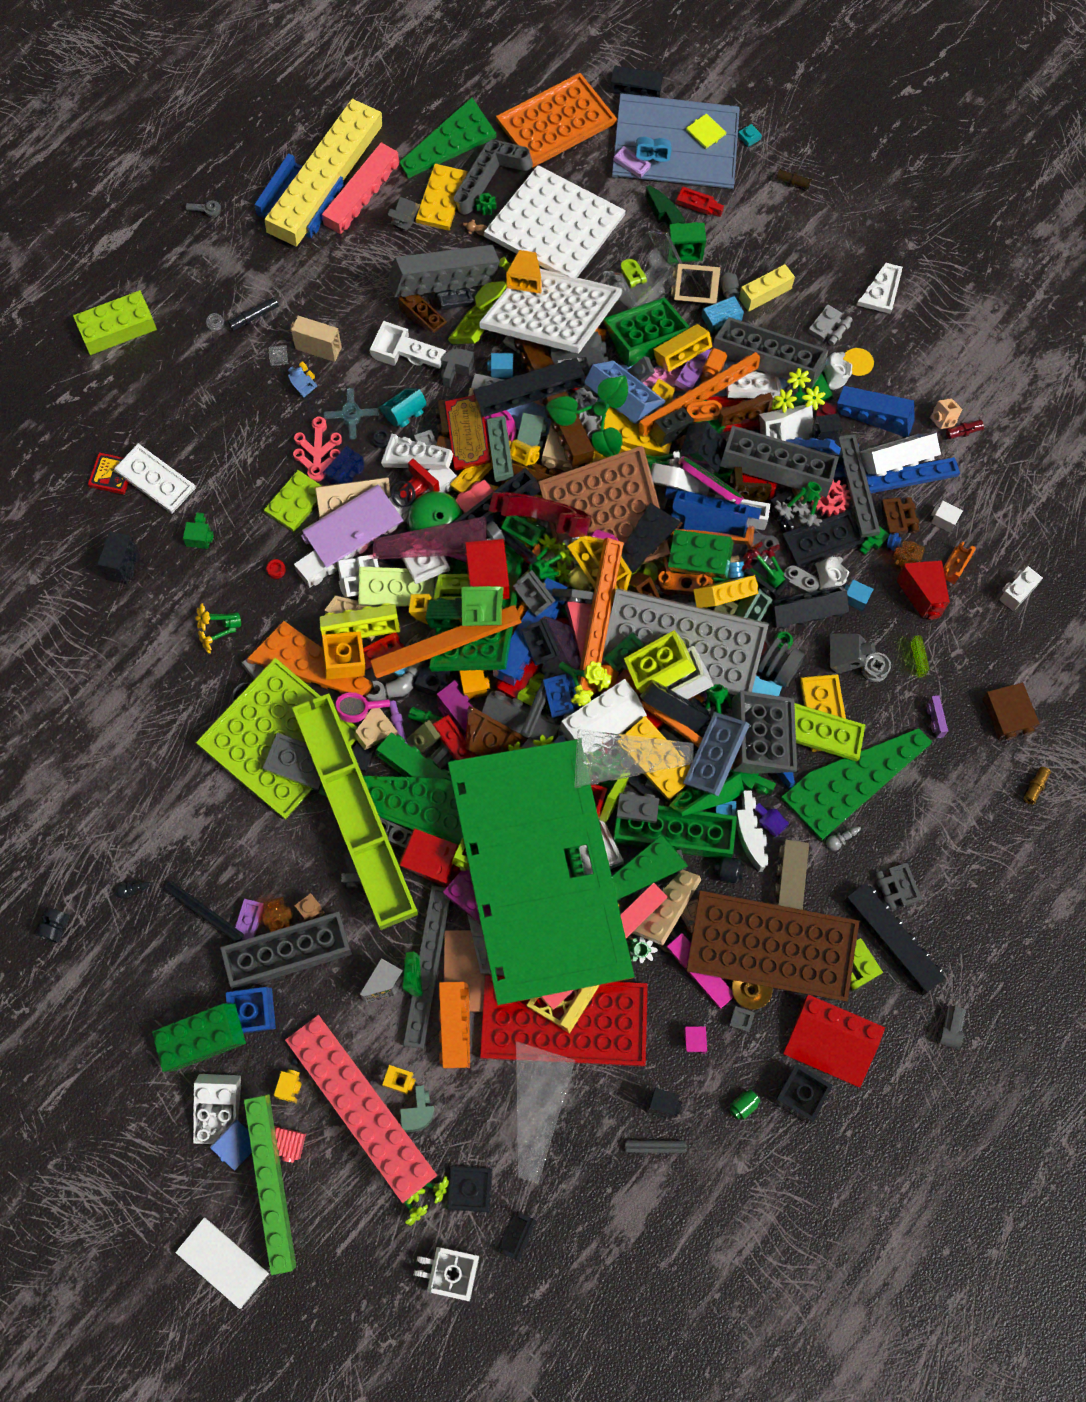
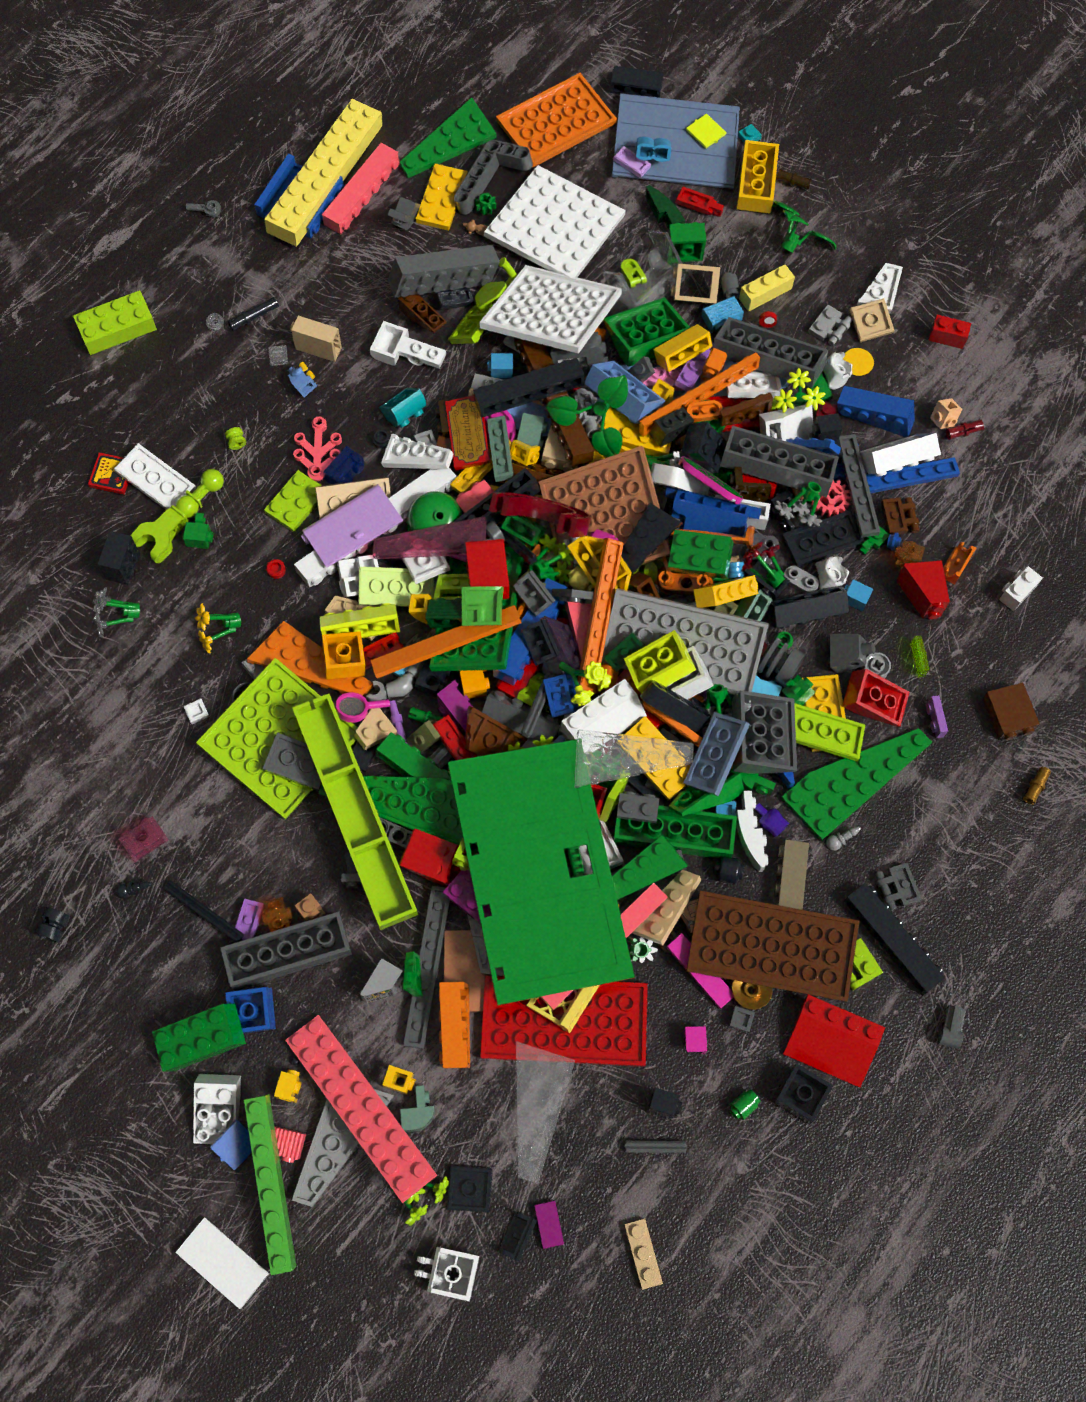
(129, 609): none -> plant
(139, 849): none -> clear pink brick
(175, 518): none -> lime piece
(196, 711): none -> white tile
(235, 438): none -> lime wheel
(327, 1154): none -> light grey wing
(352, 419): clear light blue bar -> none
(416, 486): red piece -> none
(456, 361): dark grey brick -> none
(525, 273): light orange slope -> none
(549, 1224): none -> magenta tile
(643, 1254): none -> tan plate
(757, 176): none -> yellow brick
(767, 319): none -> red tile
(792, 239): none -> green plant
(799, 690): none -> green brick
(871, 320): none -> tan tile
(875, 697): none -> red slope
(946, 516): white brick -> none
(949, 331): none -> red brick

